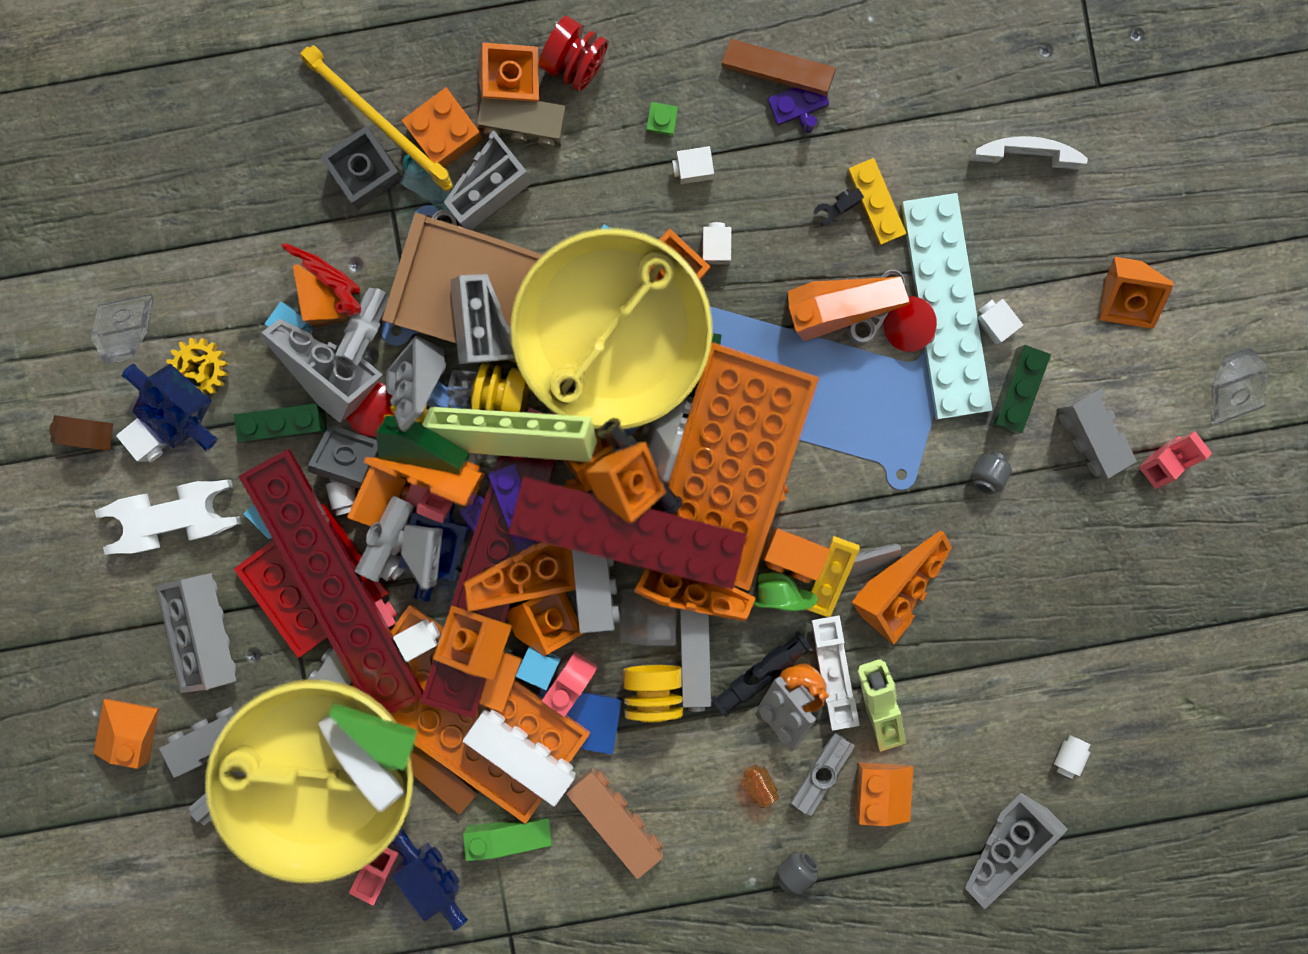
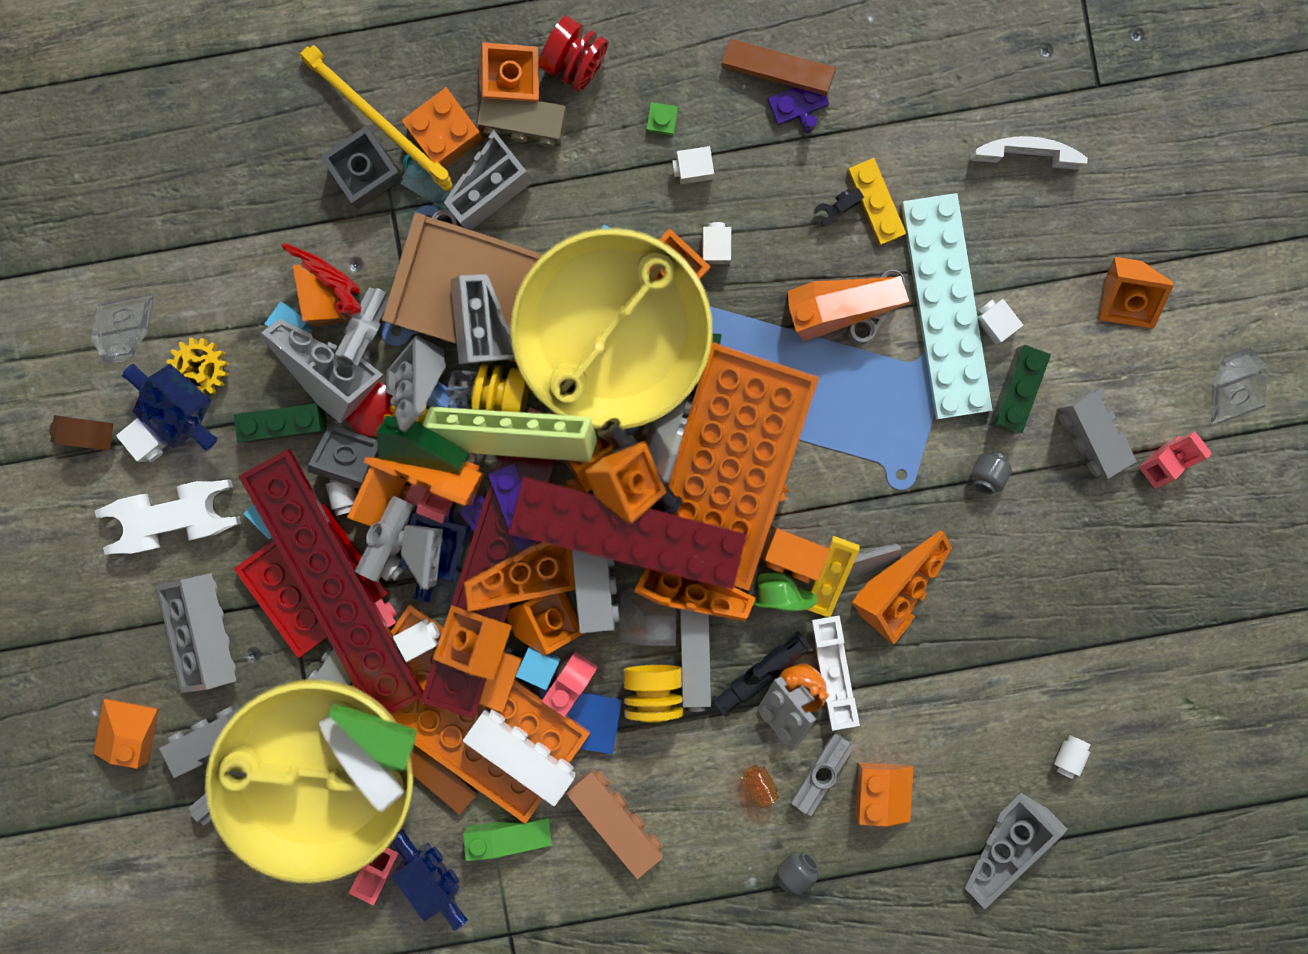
(881, 704): yellowish green plate -> none
(911, 325): red dish -> none

